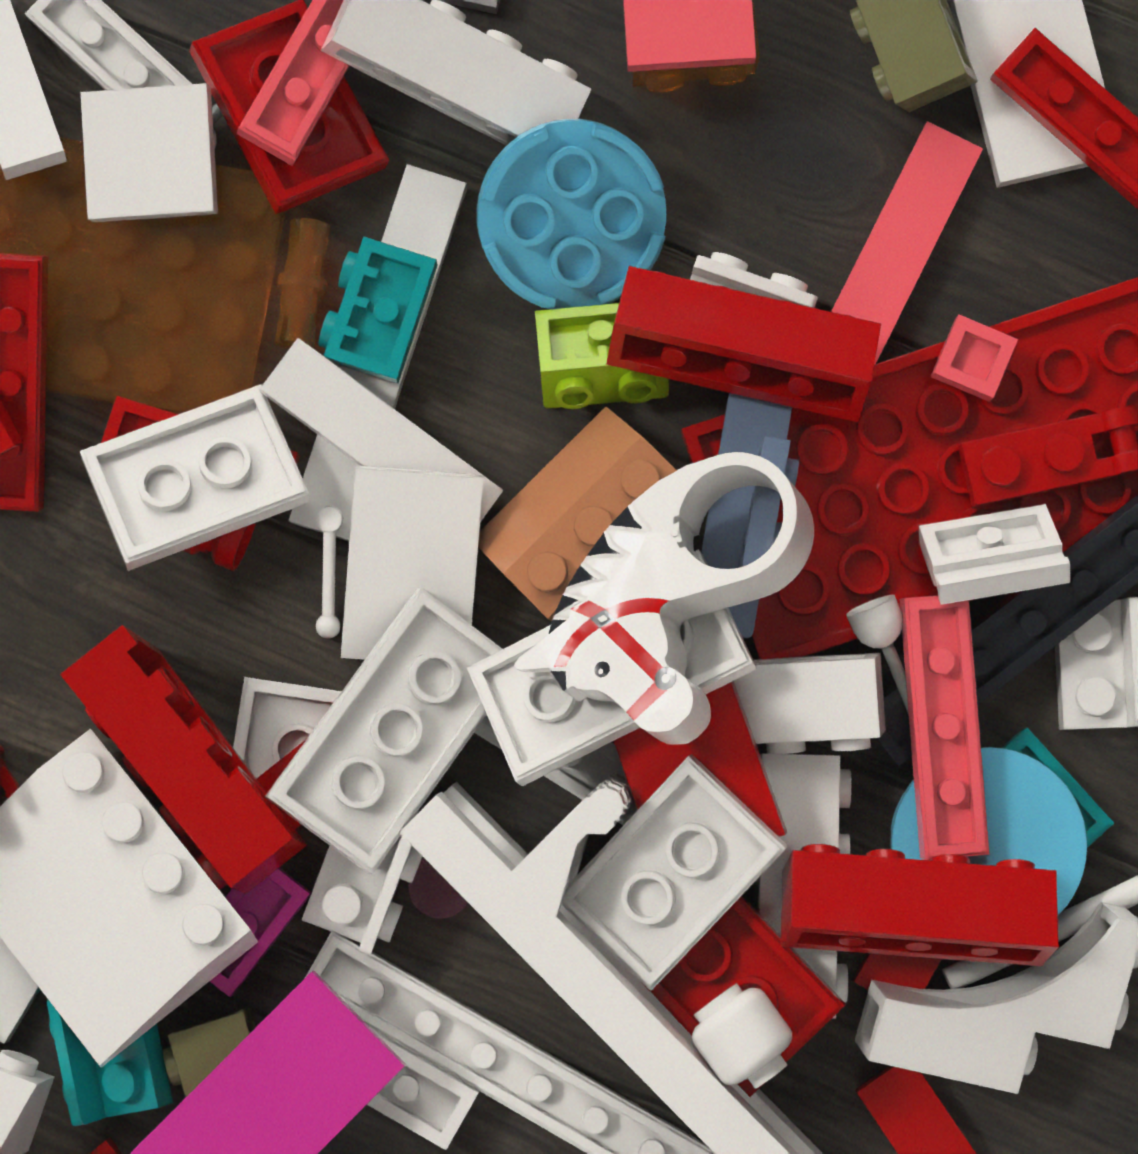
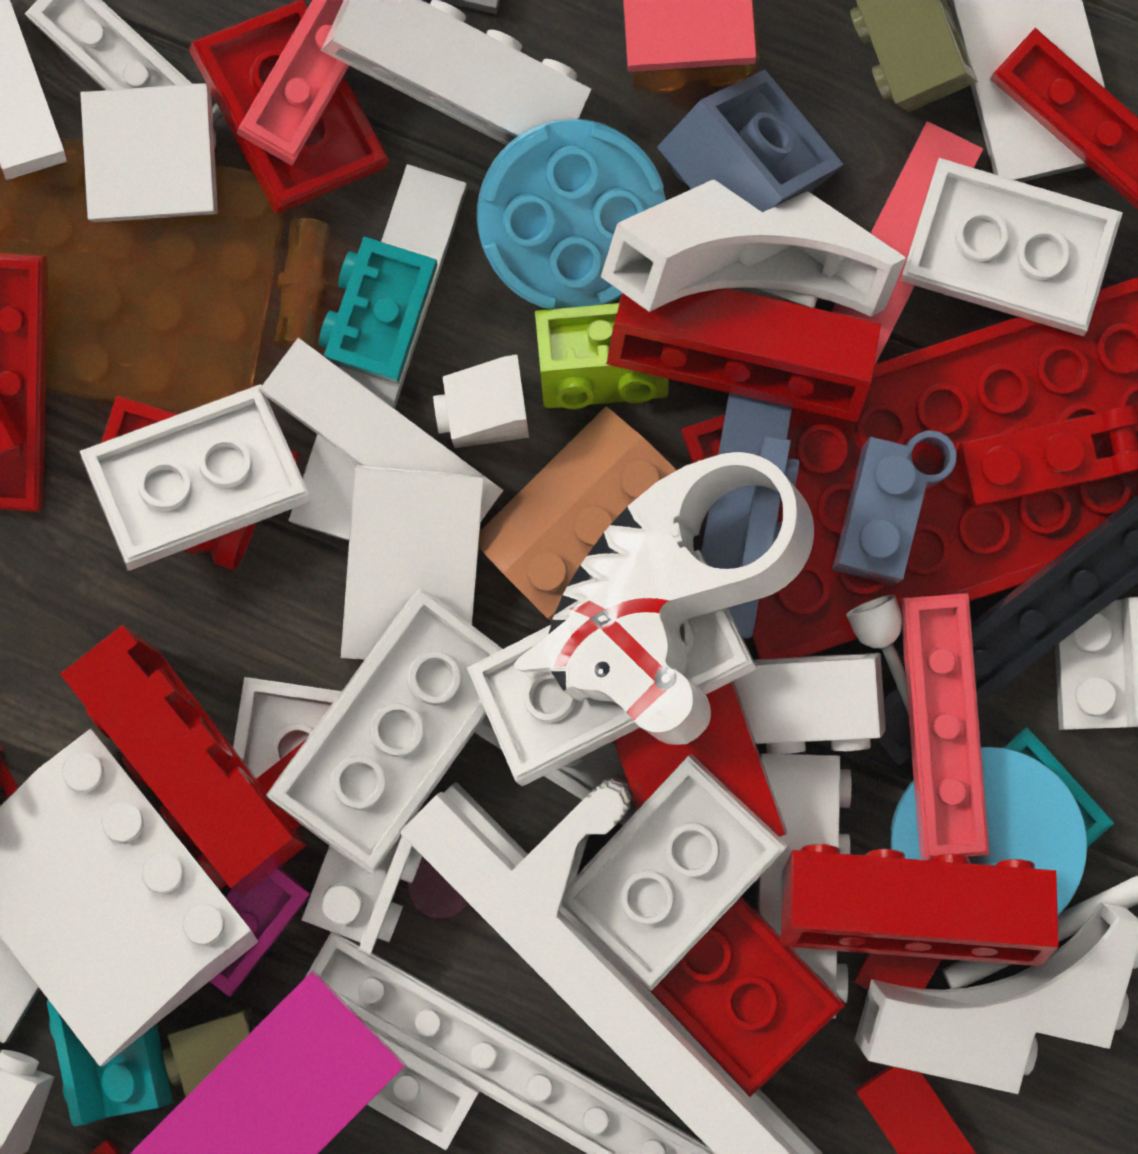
(329, 520): white hinge -> none
(483, 404): none -> white slope
(722, 242): none -> white arch
(742, 1036): white head -> none
(751, 144): none -> sand blue slope
(886, 507): none -> sand blue hinge
(974, 358): coral plate -> none
(994, 554): white plate -> none
(1011, 247): none -> white tile

